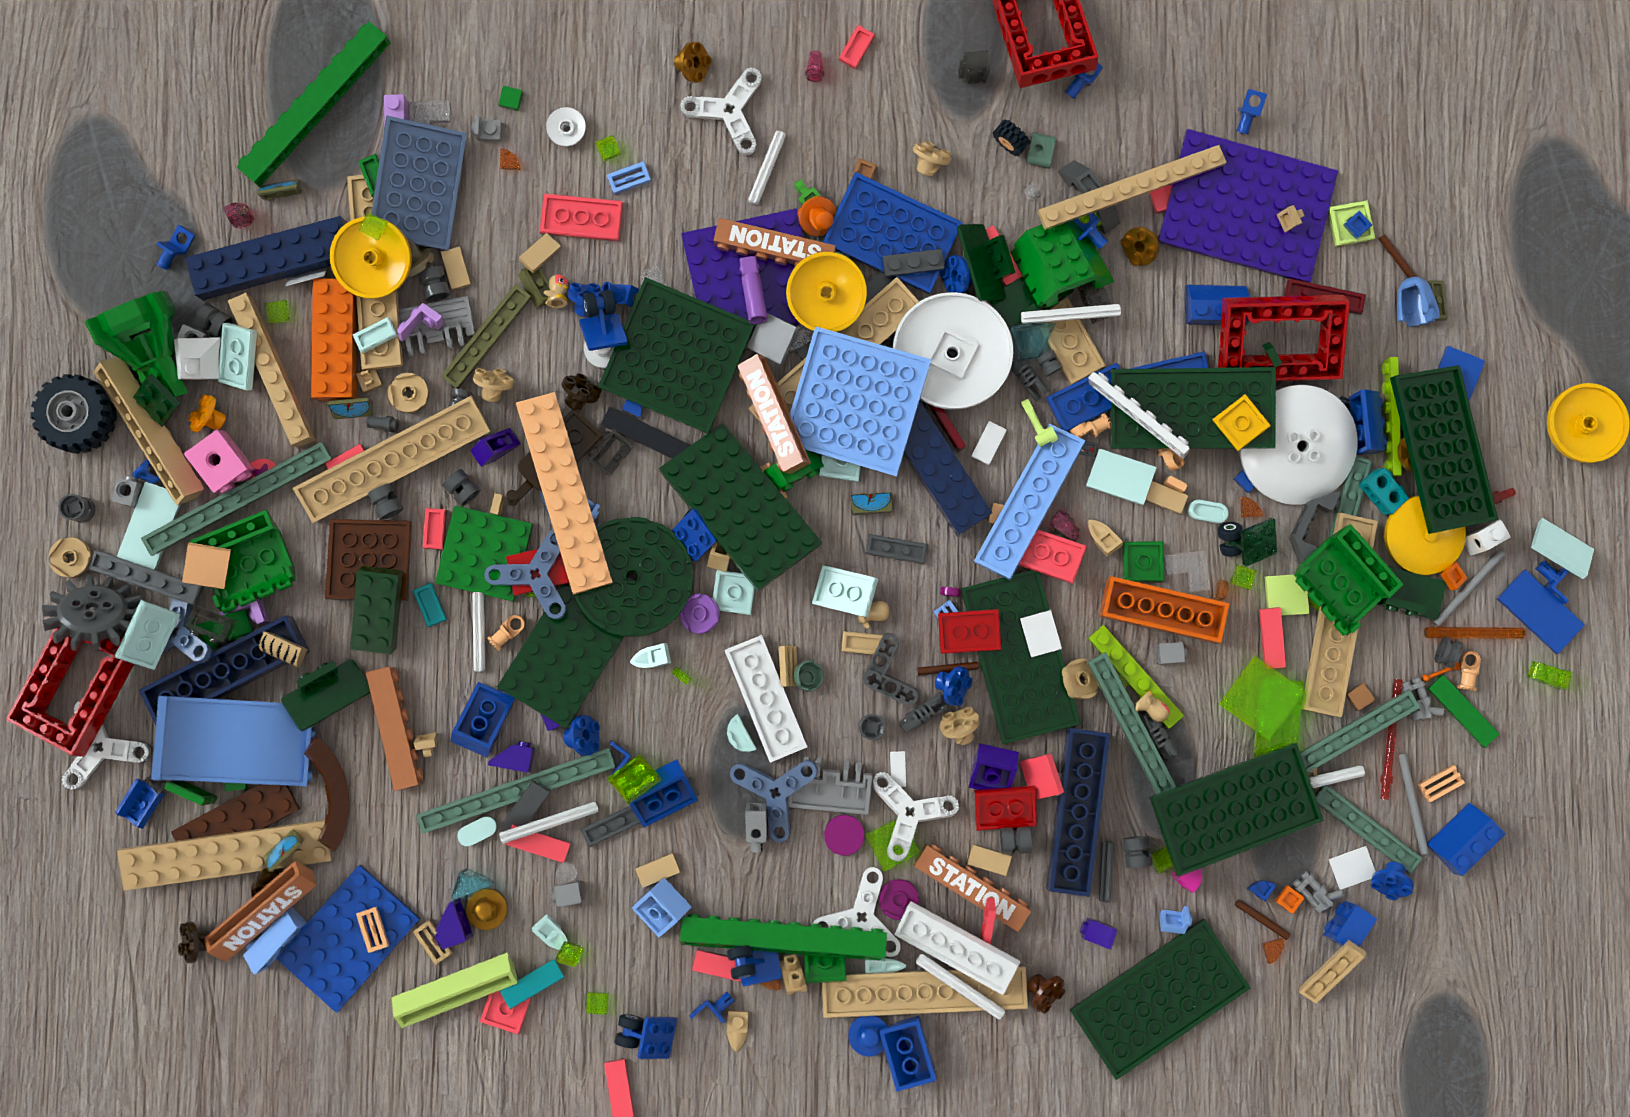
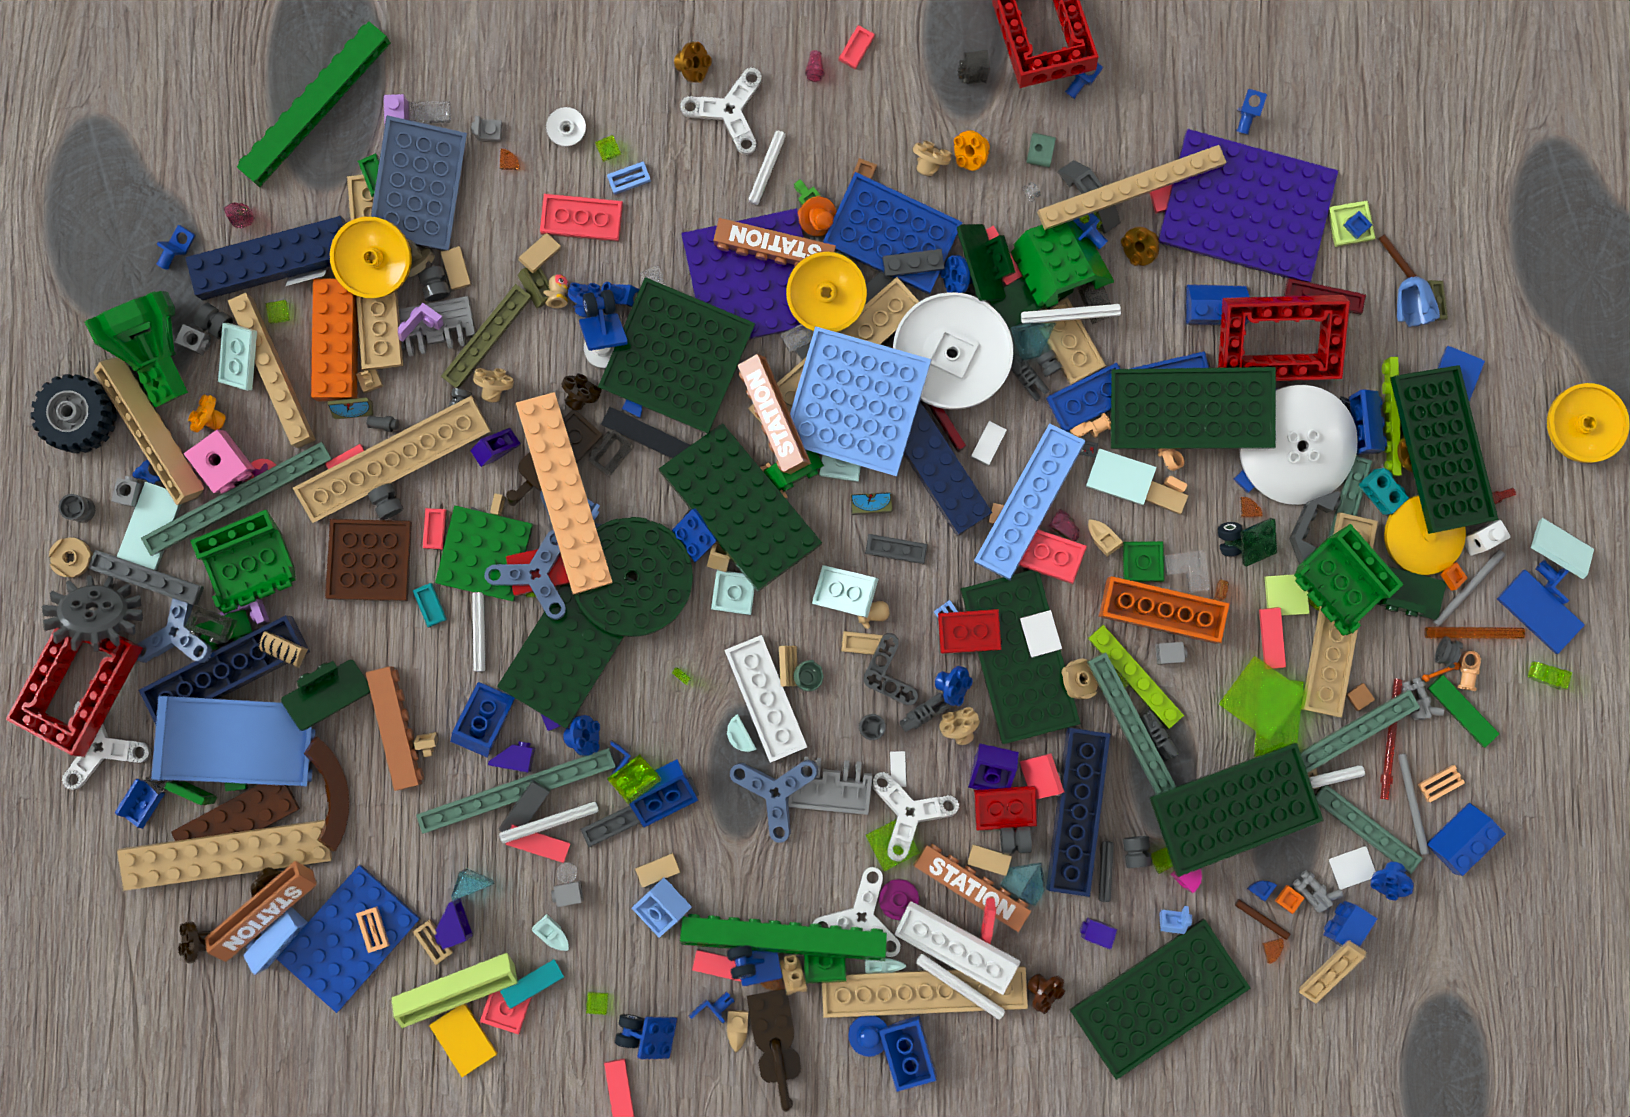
(147, 635): light aqua tile -> none
(156, 400): dark green plate -> none
(197, 358): white plate -> none
(206, 565): light nougat tile -> none
(280, 189): olive slope -> none
(283, 849): slope -> none
(373, 226): clear neon green tile -> none
(375, 335): light aqua tile -> none
(376, 609): dark green brick -> none
(399, 387): tan plate -> none
(456, 482): dark grey wheel -> none
(463, 1039): none -> yellow tile
(477, 831): light aqua tile -> none
(486, 909): pearl gold plate -> none
(506, 632): light nougat connector -> none
(510, 98): green tile -> none
(569, 954): clear neon green plate -> none
(652, 656): light aqua plate -> none
(700, 614): medium lavender tile -> none
(753, 290): medium lavender piece -> none
(756, 819): light grey torso -> none
(773, 338): light grey tile -> none
(773, 1019): none -> dark brown plate
(844, 835): magenta tile -> none
(946, 668): reddish brown bar -> none
(950, 591): magenta tile -> none
(971, 150): none -> light orange plate
(1011, 137): black wheel -> none
(1025, 882): none -> clear light blue slope
(1044, 435): yellowish green brick -> none
(1145, 419): white plate -> none
(1154, 707): tan animal -> none
(1208, 511): light aqua tile -> none
(1241, 422): yellow tile -> none
(1243, 577): clear neon green plate -> none
(1272, 354): dark green tile -> none
(1290, 218): tan tile -> none

